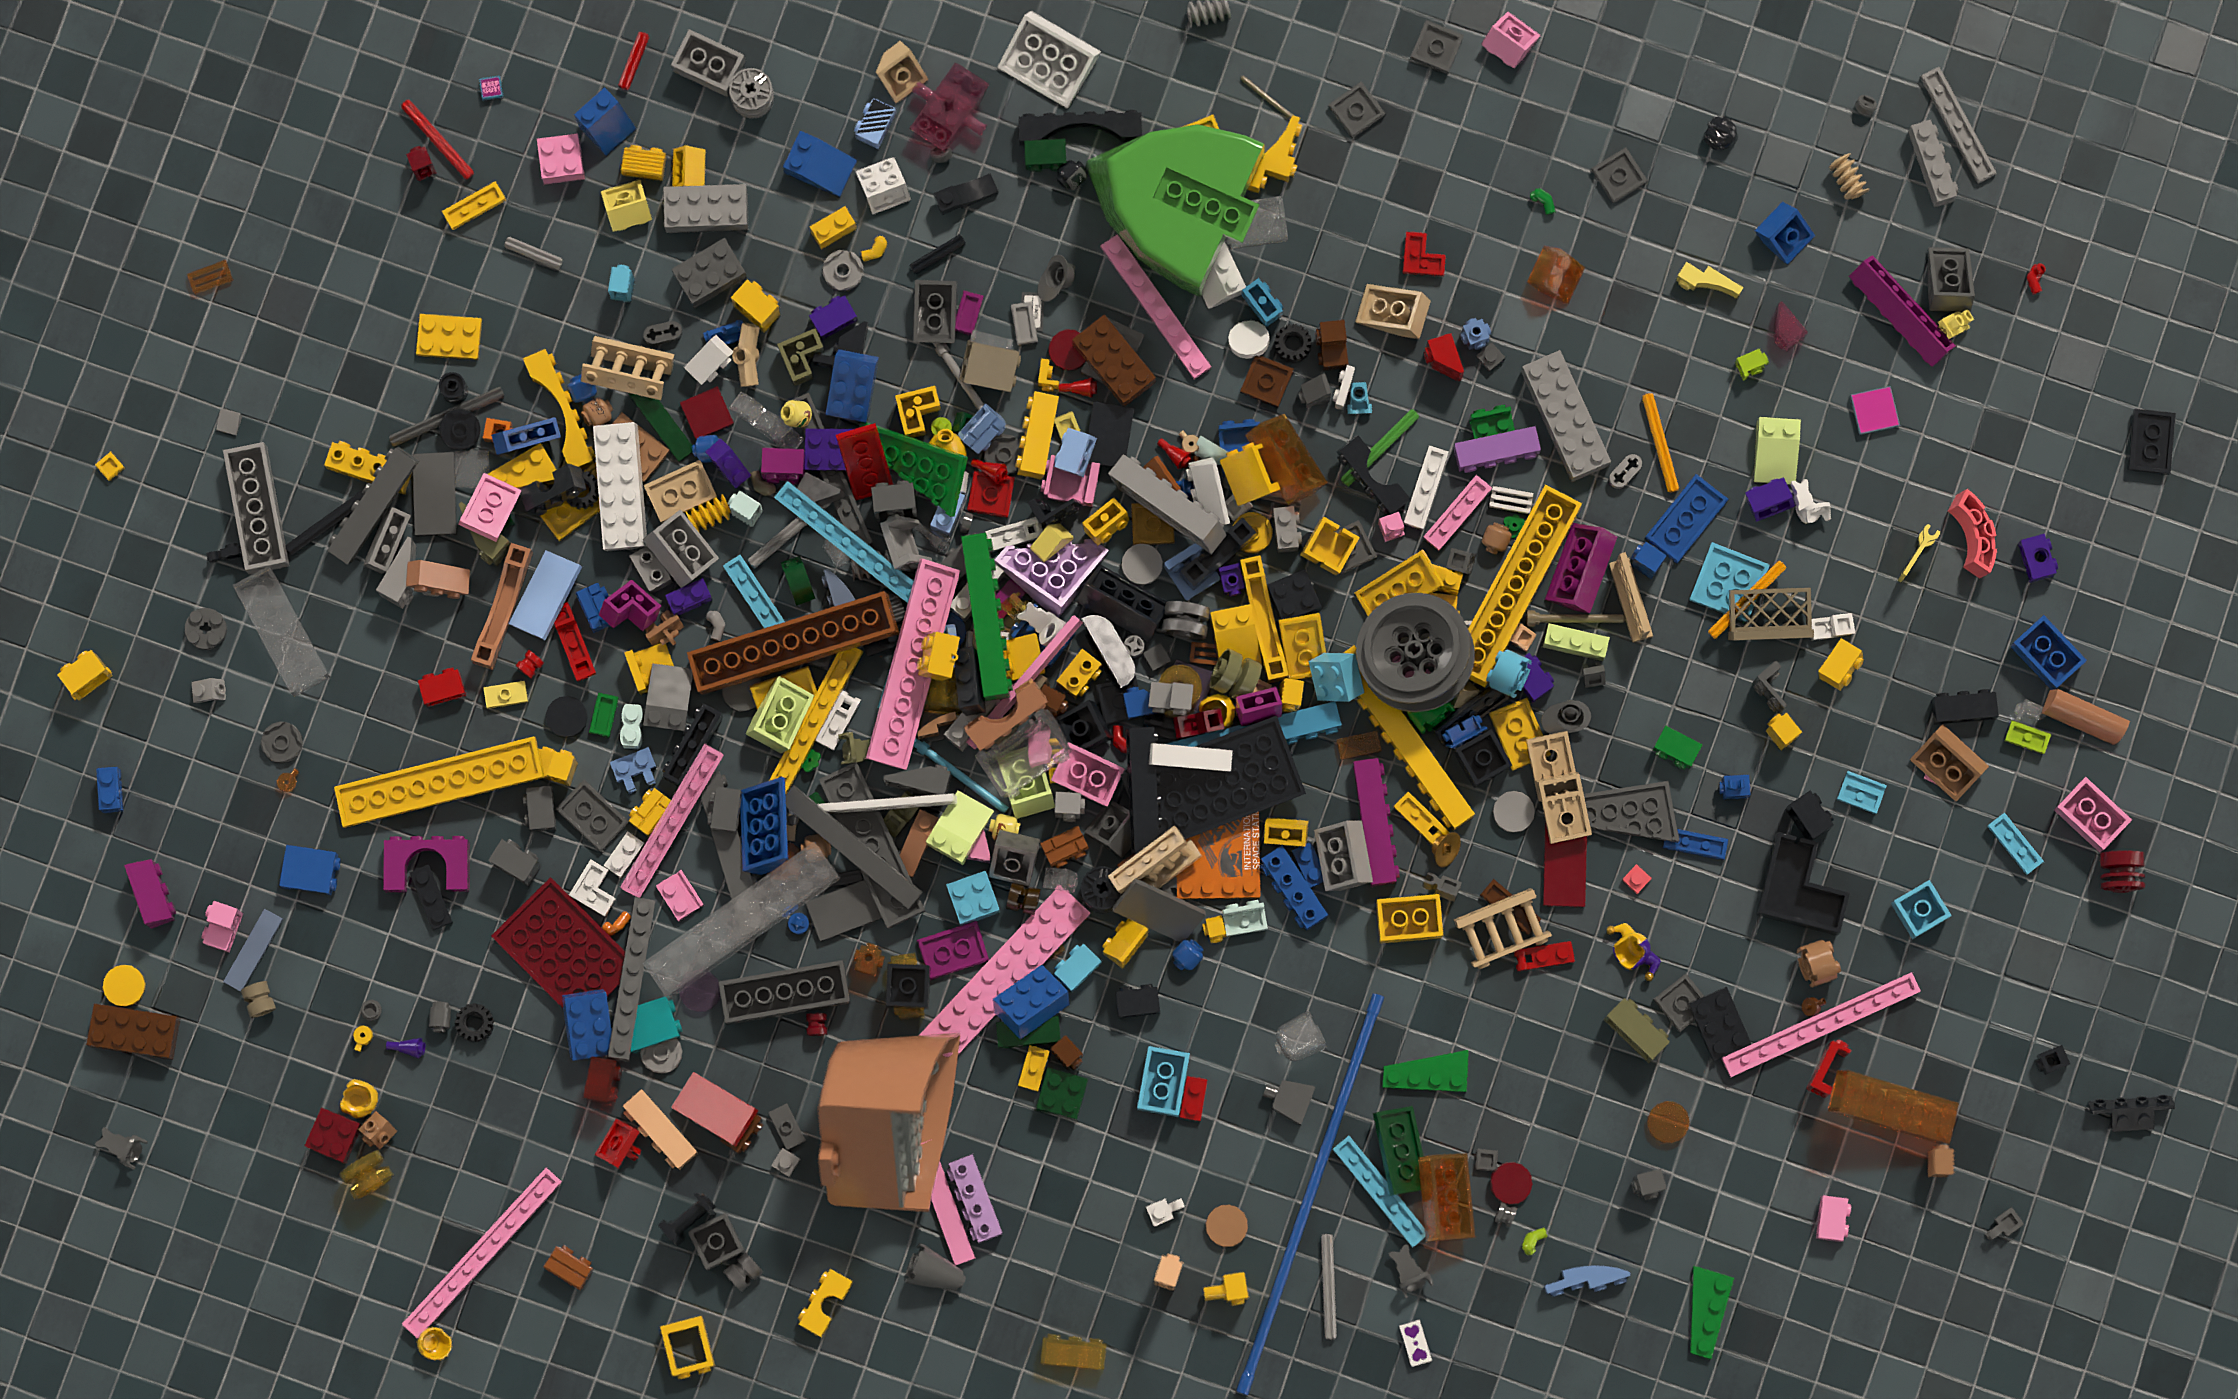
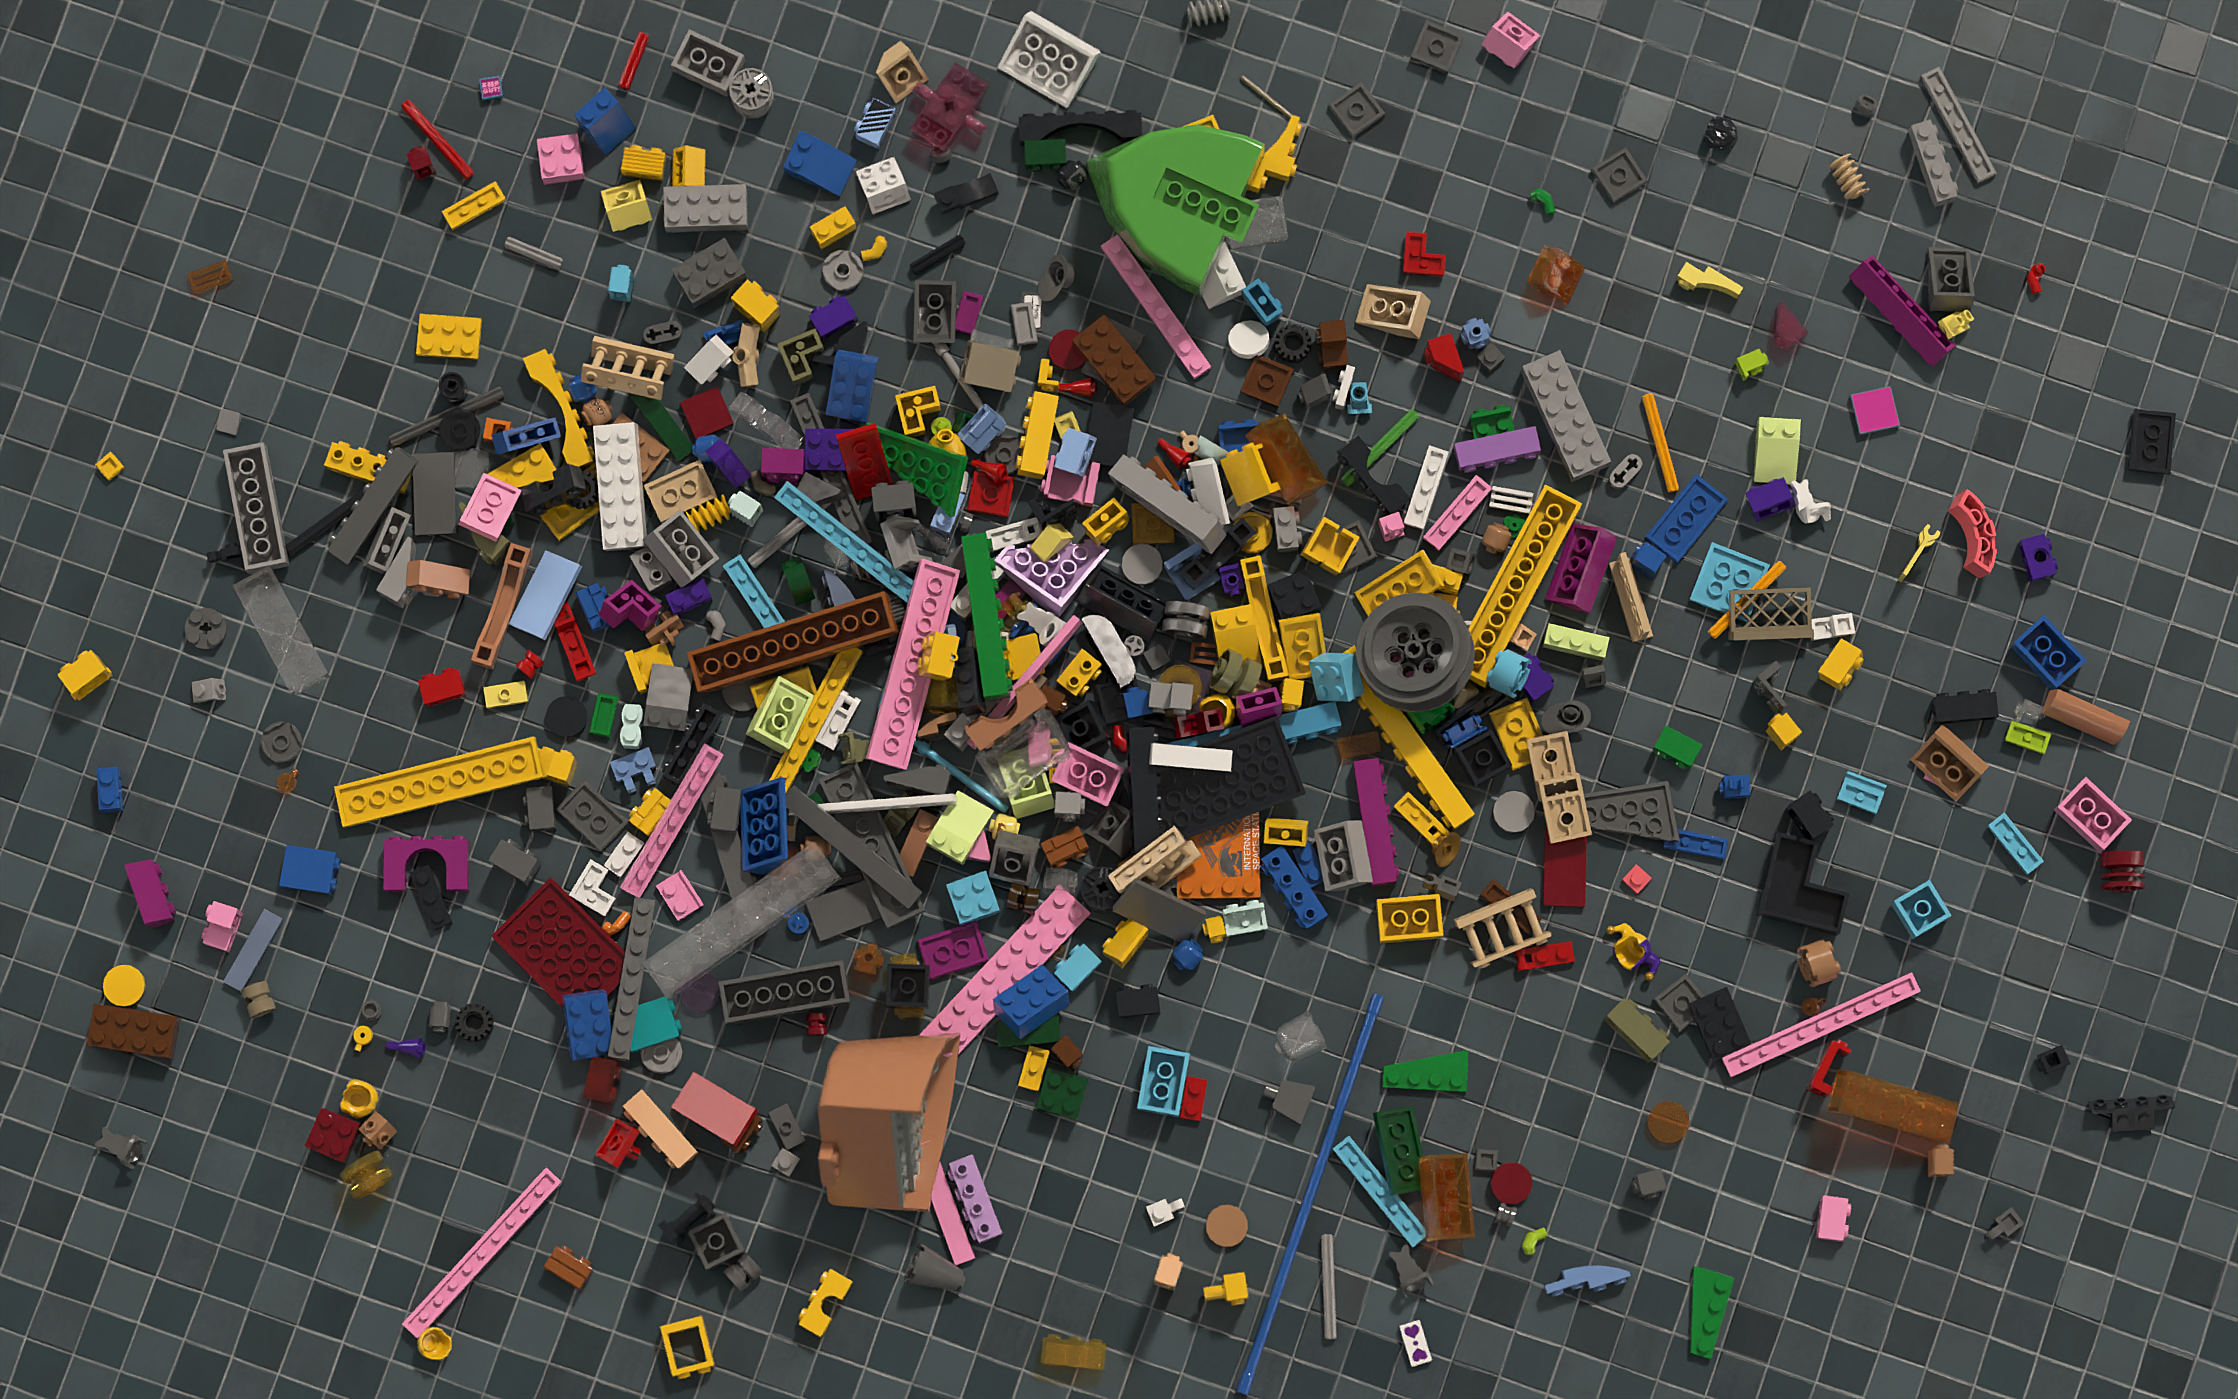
(796, 413): light yellow head -> none
(1534, 618): dark tan piece -> none
(1785, 232): blue slope -> none

